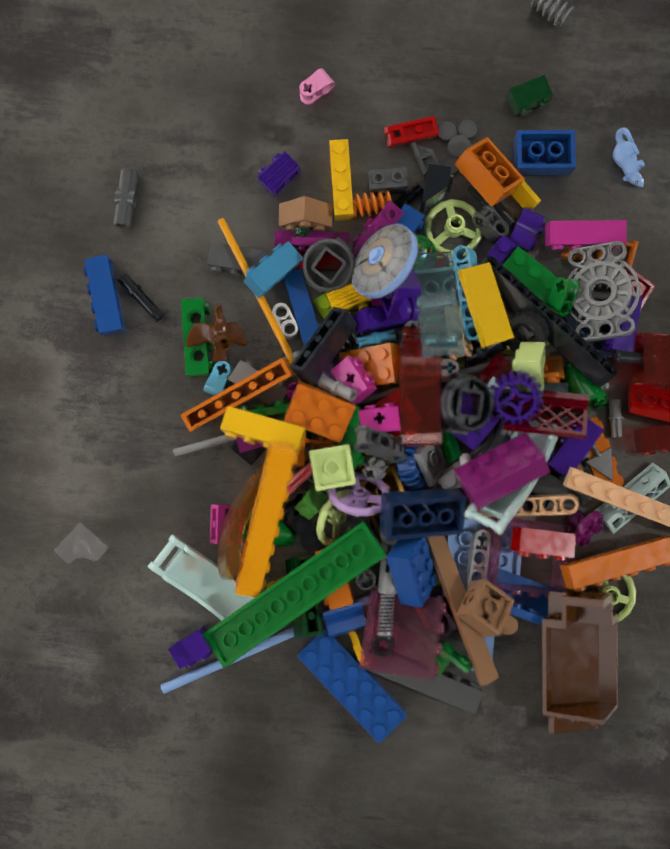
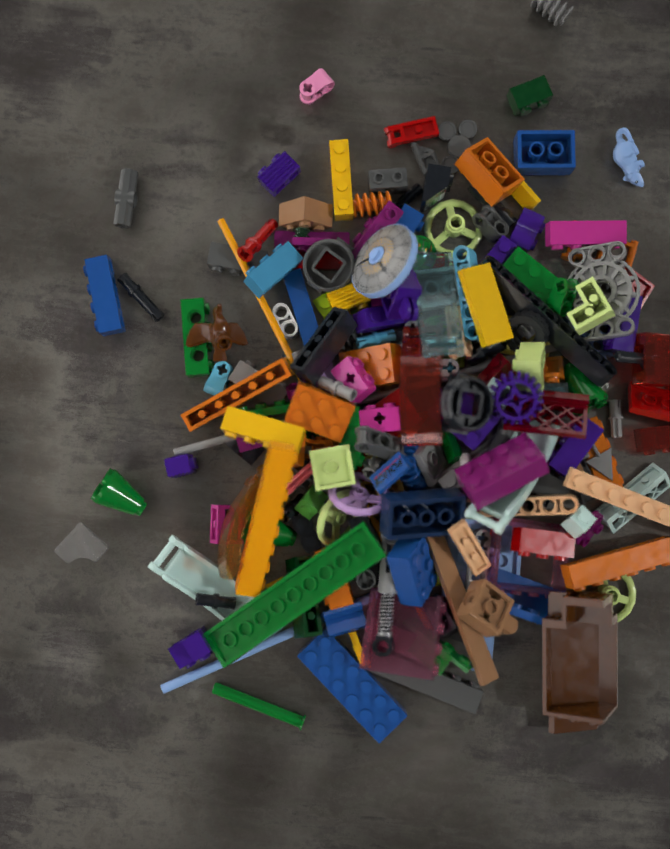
(118, 494): none -> green cone
(181, 465): none -> dark purple brick
(215, 601): none -> black pin
(254, 243): none -> red pin
(258, 705): none -> green axle
(390, 472): none -> blue panel
(469, 547): none -> light nougat tile
(578, 522): none -> light aqua brick
(593, 311): none -> yellowish green brick

